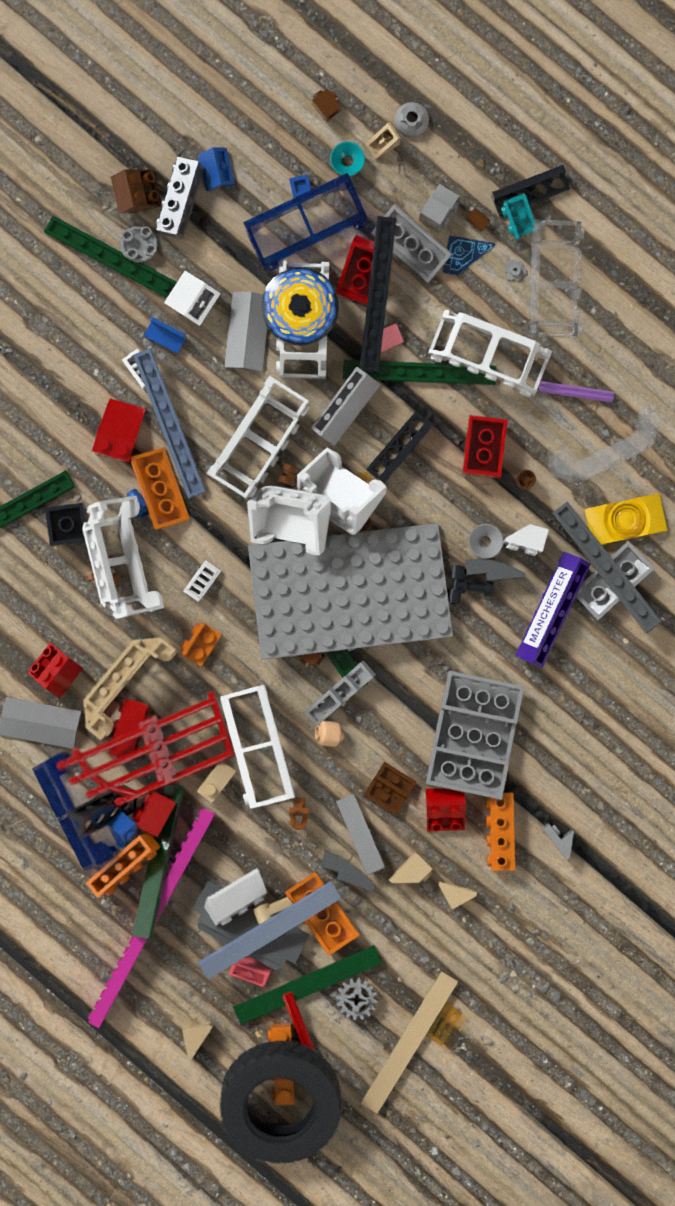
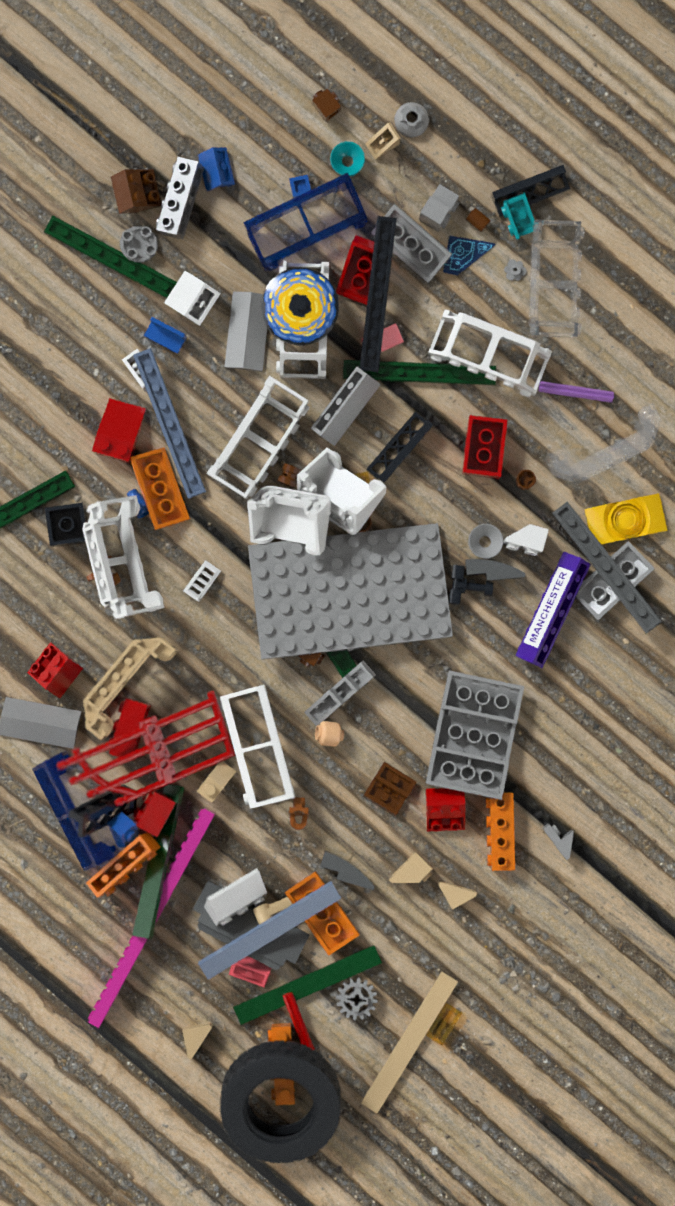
(201, 643): orange bracket -> none
(360, 834): light grey slope -> none

